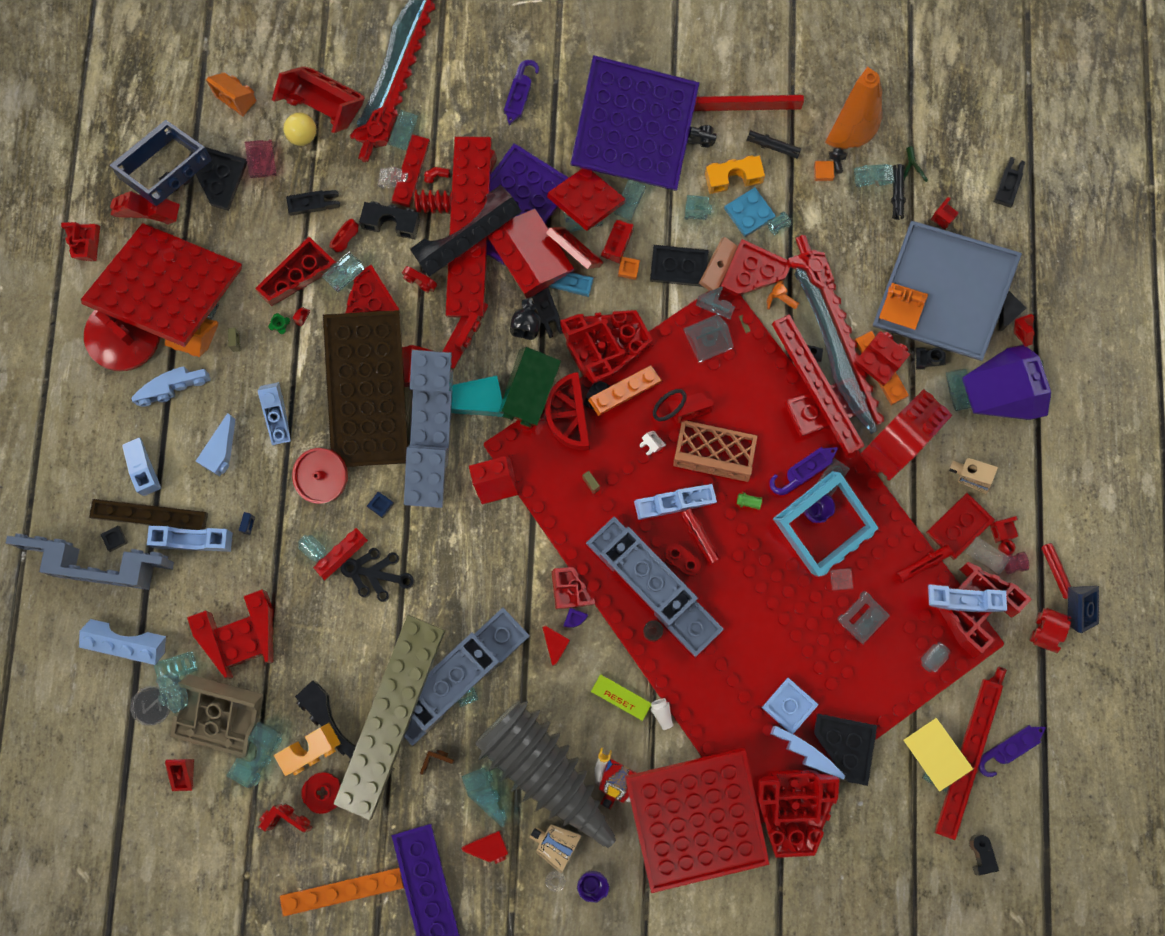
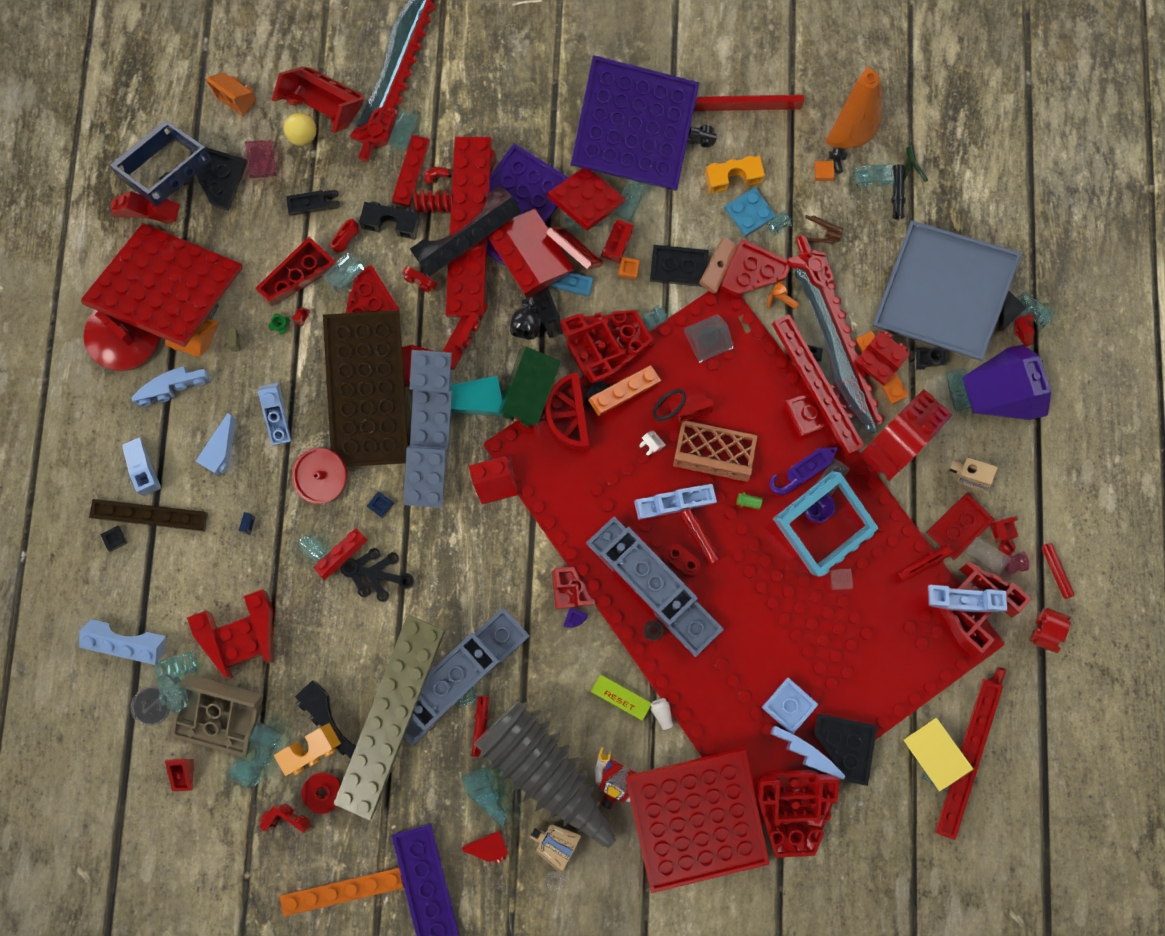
(61, 558): sand blue bracket -> none
(82, 240): red slope -> none
(182, 539): light blue arch -> none
(390, 176): clear plate -> none
(439, 755): reddish brown bracket -> none
(480, 722): none -> red pin
(519, 92): dark purple plate -> none
(555, 643): red slope -> none
(591, 482): olive tile -> none
(593, 886): dark purple hair -> none
(654, 317): none -> clear light blue wheel
(697, 202): clear light blue brick -> none
(710, 302): clear light blue slope -> none
(773, 144): black pin -> none
(833, 232): none -> reddish brown plant
(868, 622): clear light blue plate -> none
(903, 306): orange hinge -> none
(935, 657): clear light blue brick -> none
(944, 214): red panel -> none
(984, 855): black leg -> none
(1009, 184): black hinge -> none
(1012, 747): dark purple plate -> none
(1041, 313): none -> clear light blue slope
(1083, 607): dark blue slope -> none

